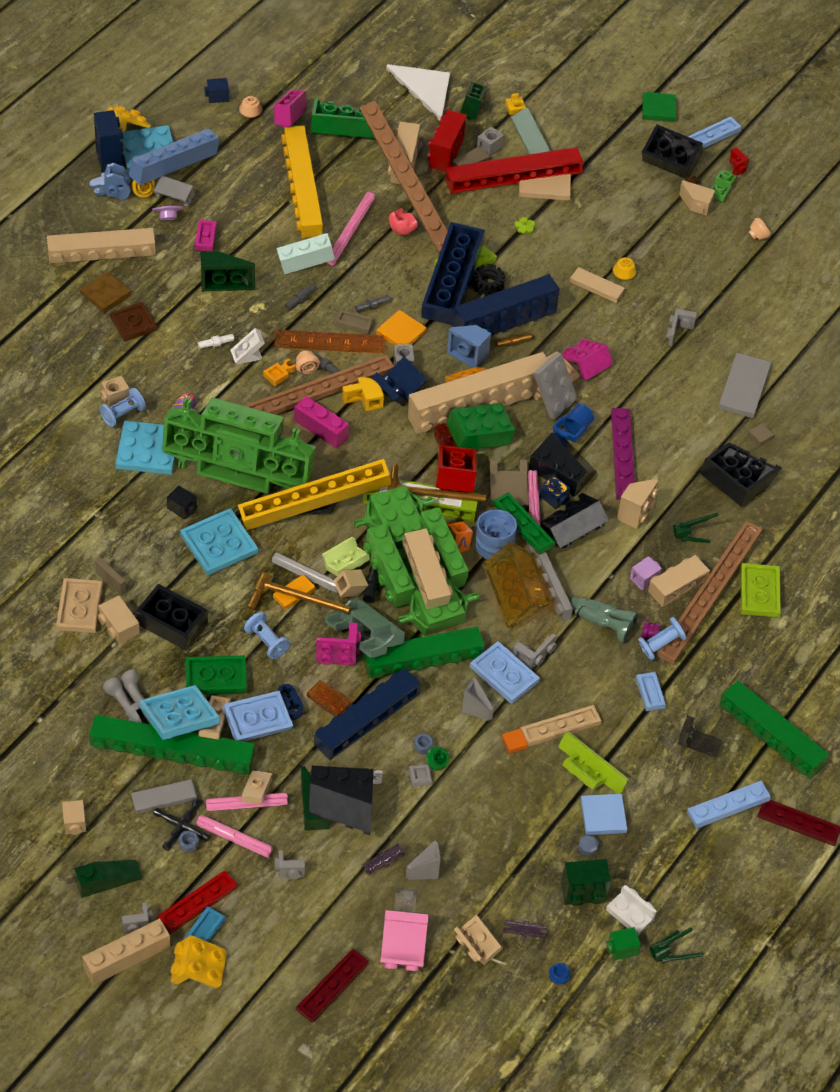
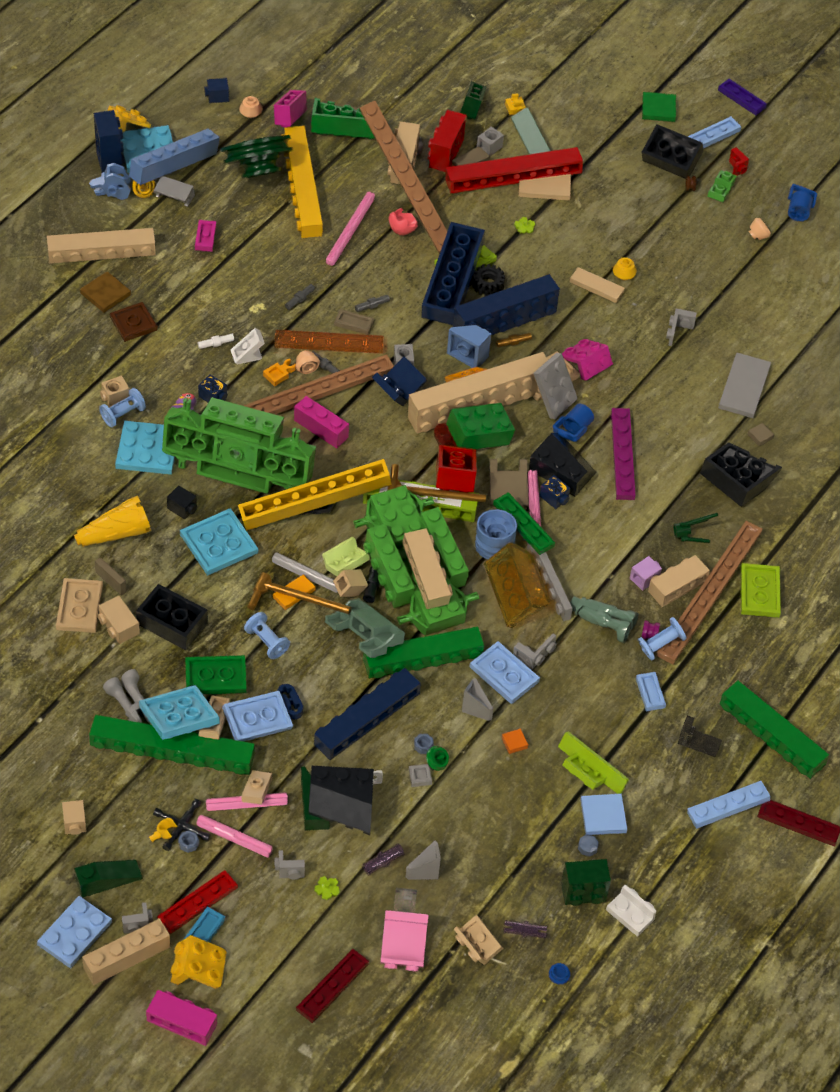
(74, 932): none -> light blue plate
(118, 523): none -> yellow cone
(162, 829): none -> yellow piece
(163, 796): light grey tile -> none
(167, 212): lavender piece -> none
(182, 1017): none -> dark pink brick
(212, 387): none -> dark blue brick
(226, 272): dark green slope -> none
(258, 155): none -> dark green wheel
(305, 253): light aqua brick -> none
(327, 888): none -> lime plant
(328, 698): clear orange plate -> none
(339, 650): dark pink bracket -> none
(365, 390): yellow brick -> none
(401, 329): light orange tile -> none
(425, 85): white tile -> none
(462, 535): orange brick -> none
(559, 725): tan tile -> none
(575, 520): wedge -> none
(623, 943): green brick -> none
(637, 502): tan slope -> none
(661, 949): dark green plant -> none
(696, 197): tan slope -> none
(742, 96): none -> dark purple tile
(801, 202): none -> blue piece

